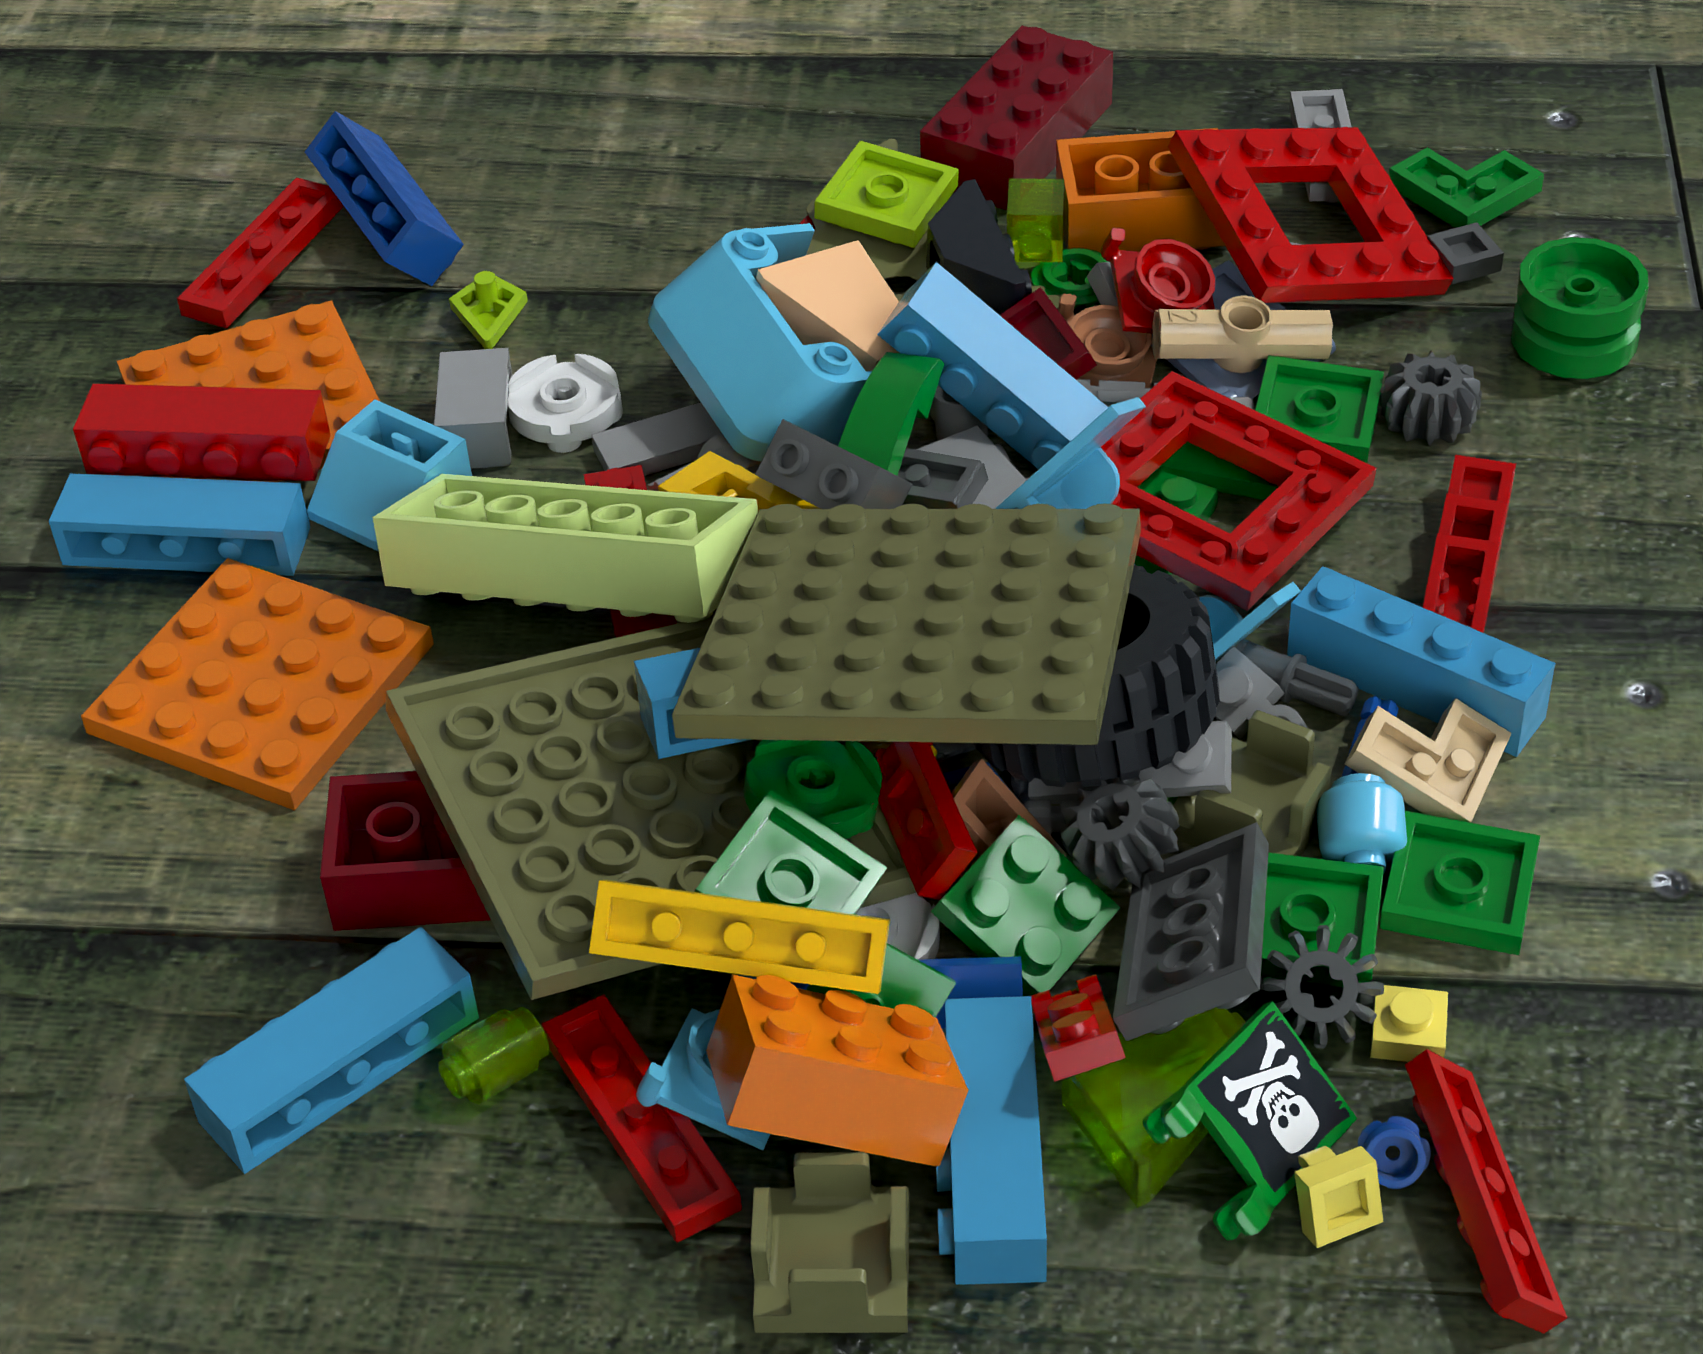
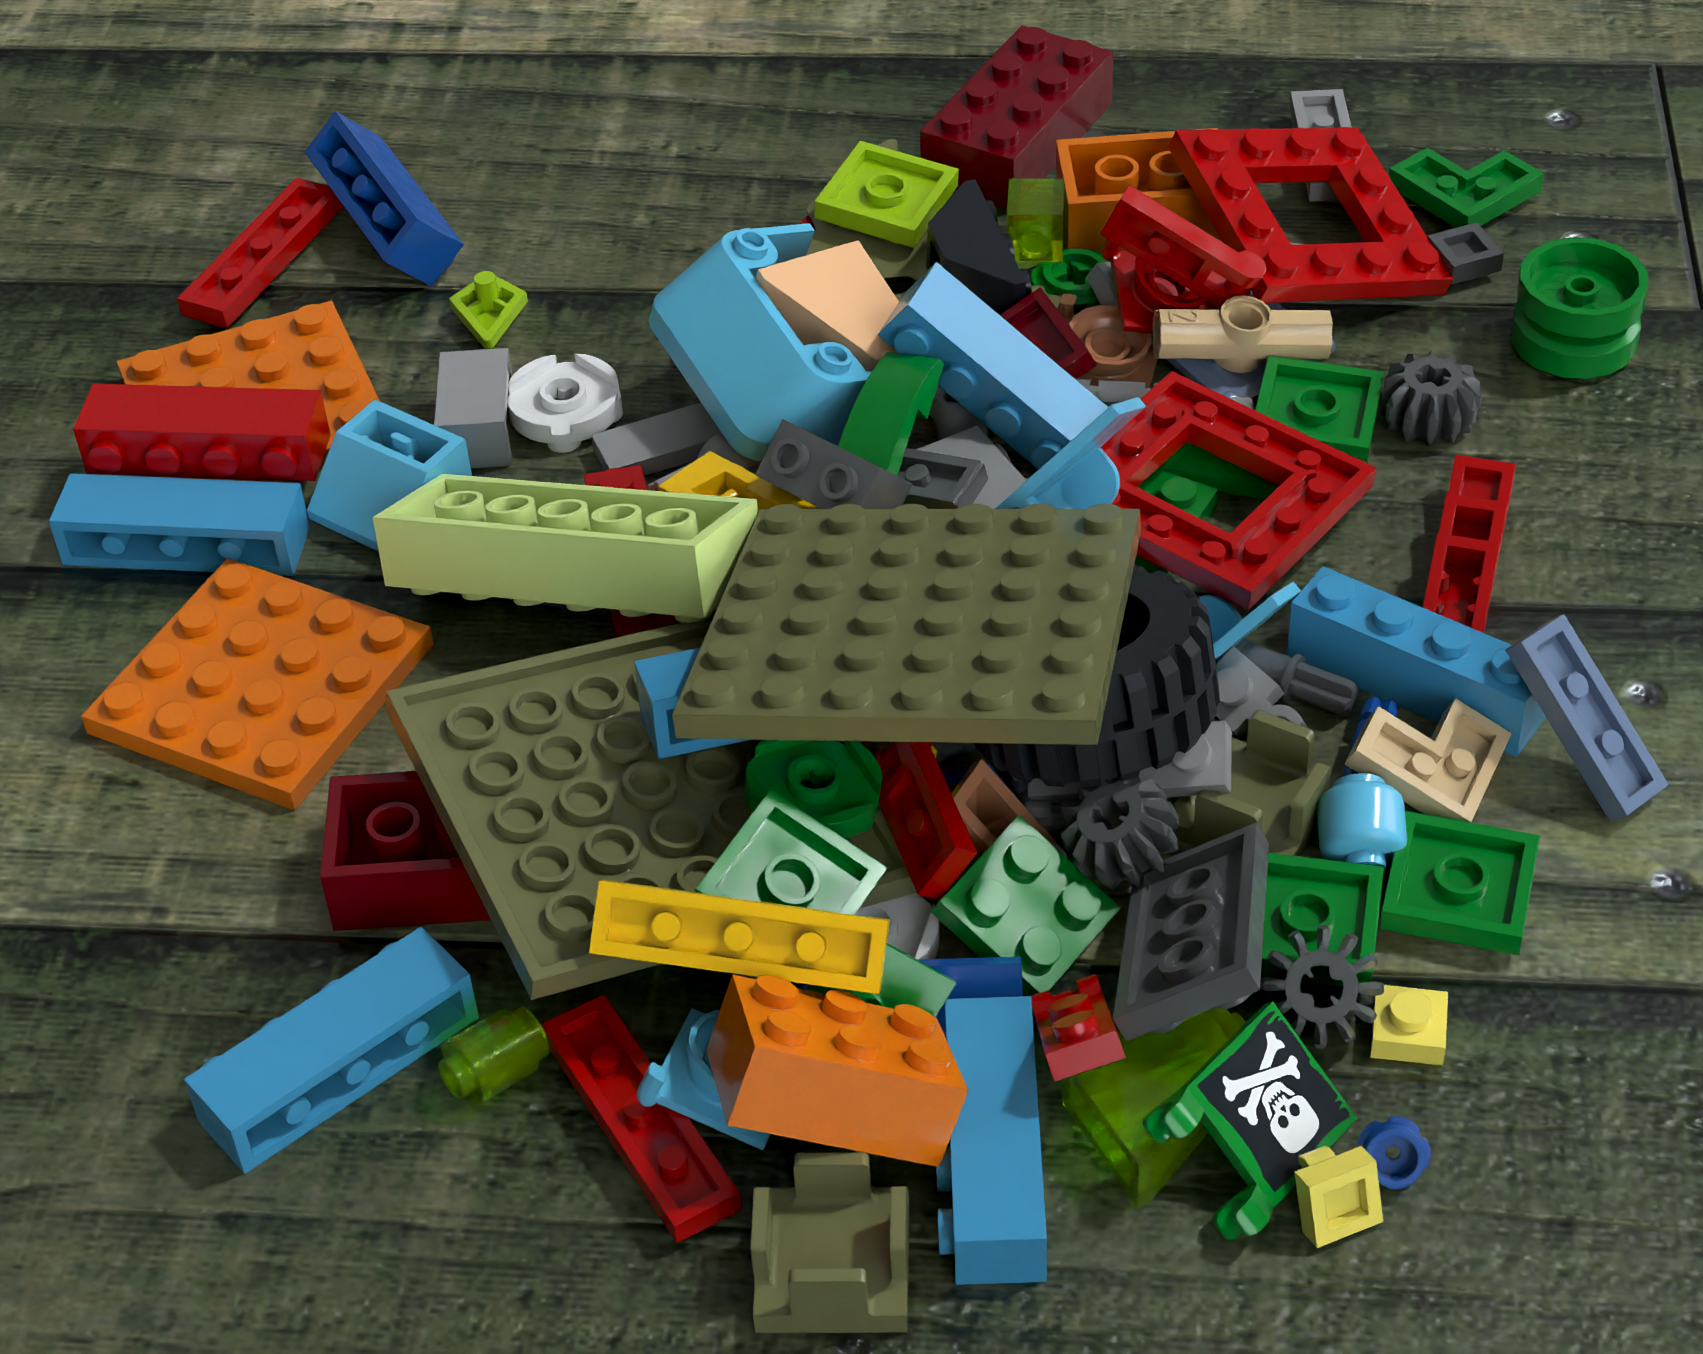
(1182, 249): none -> red plate
(1485, 1193): red plate -> none
(1587, 718): none -> sand blue plate

